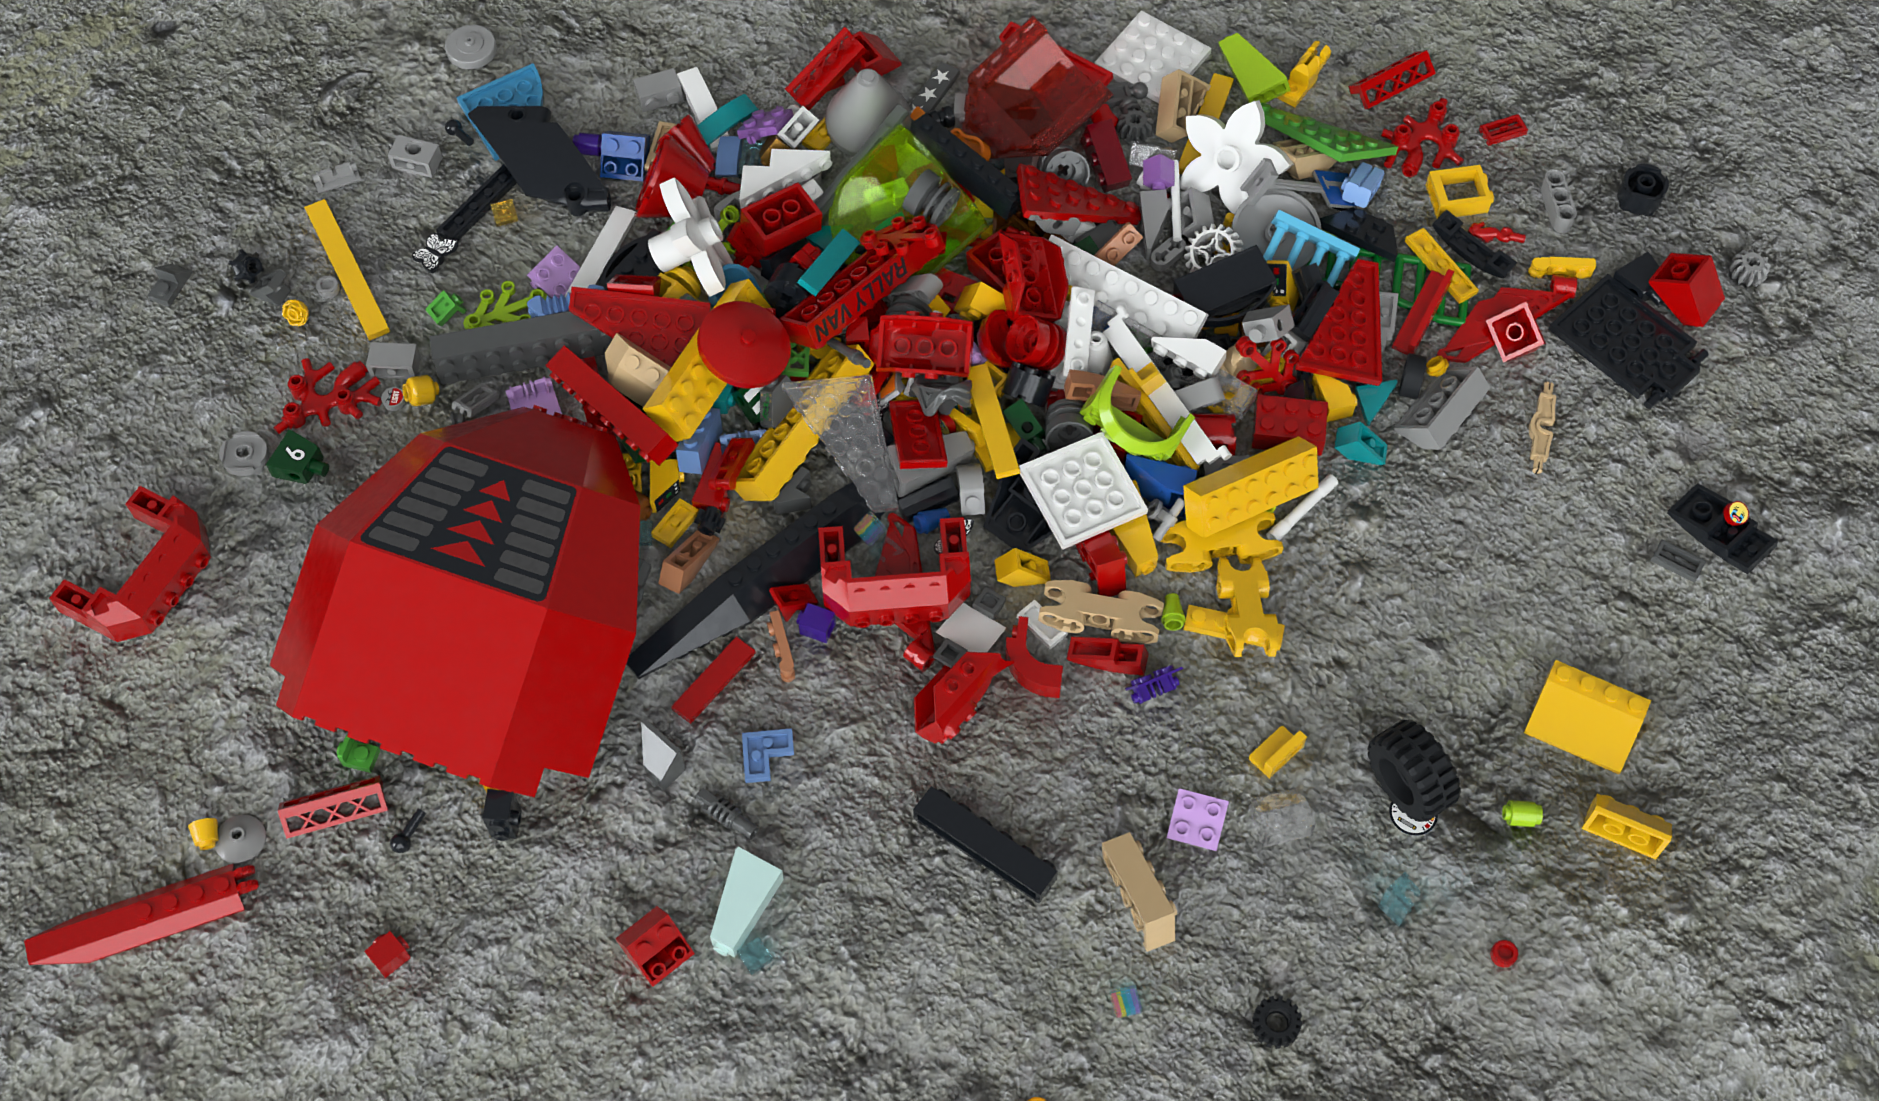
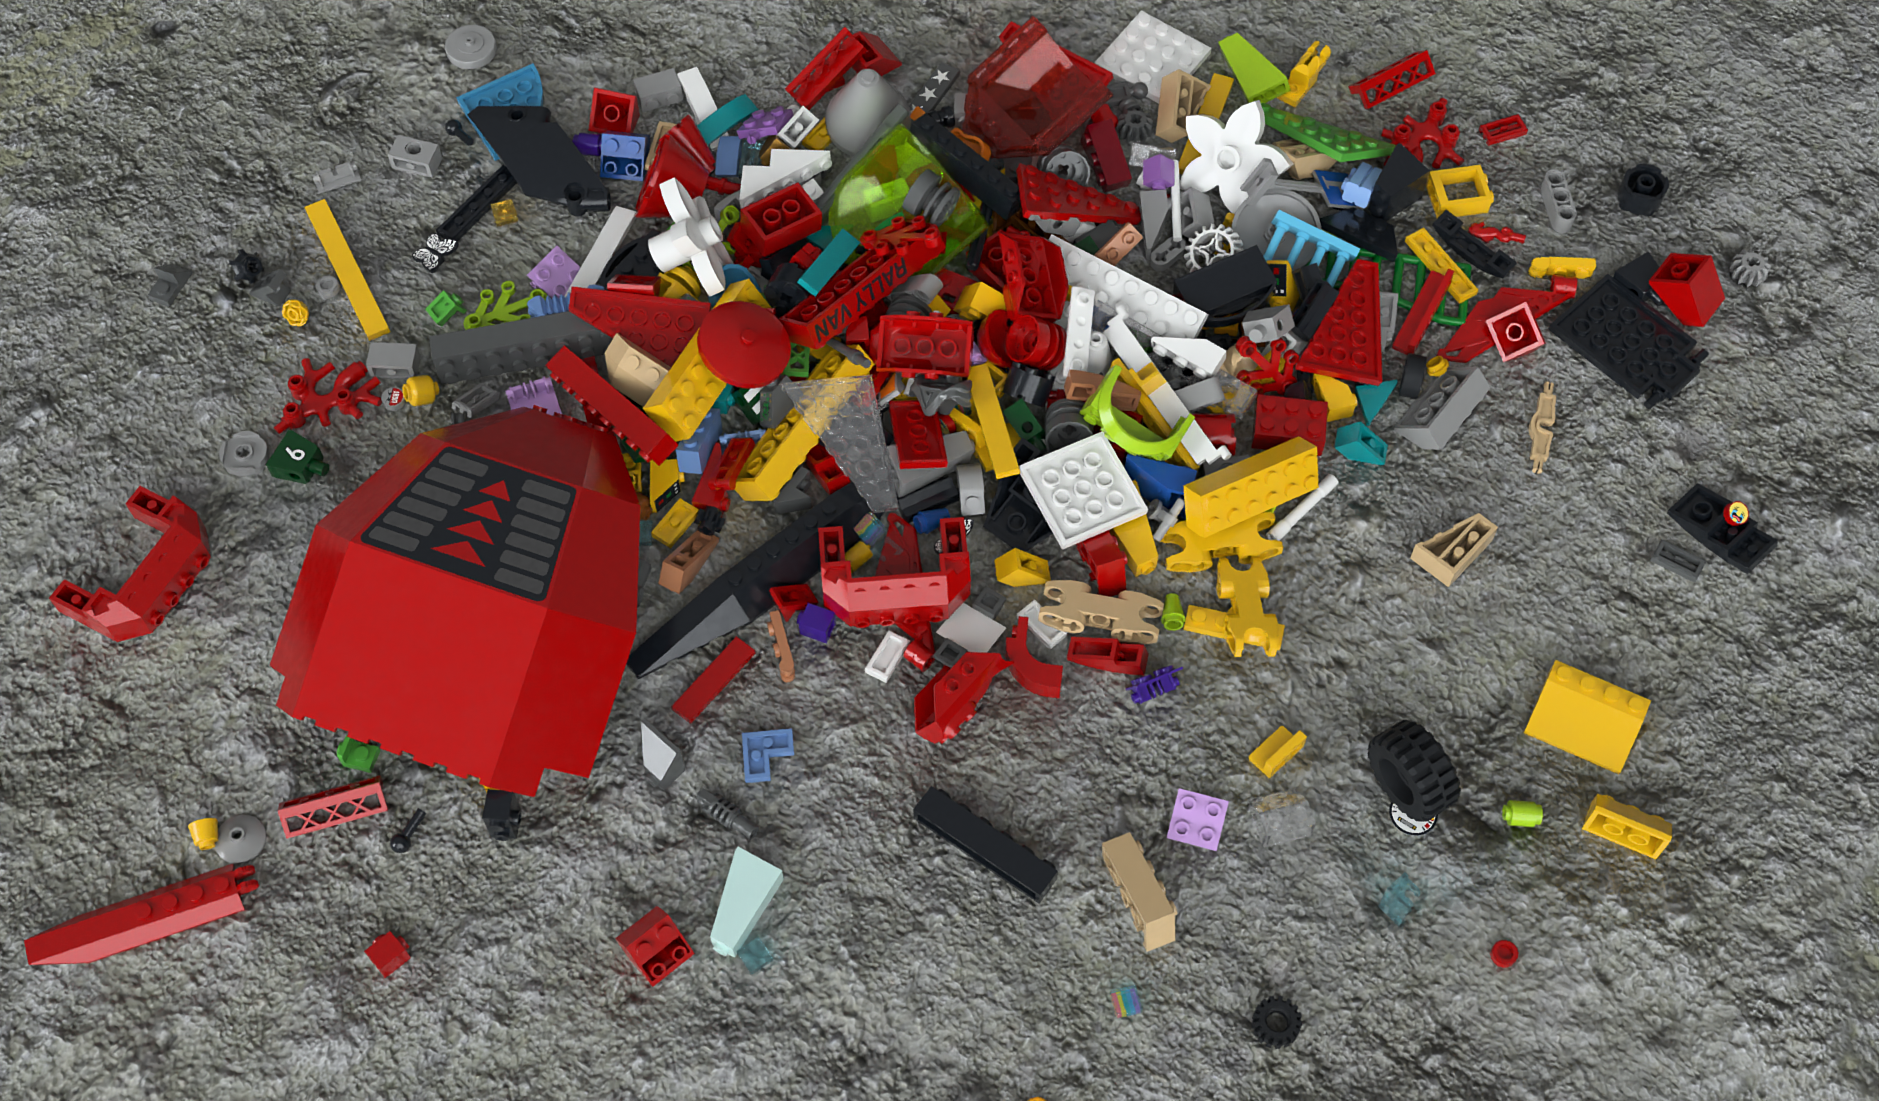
(613, 111): none -> red slope
(826, 469): none -> red slope
(858, 555): none -> yellow piece
(887, 656): none -> white tile
(977, 245): none -> black axle
(1398, 184): none -> black slope
(1455, 549): none -> tan wedge

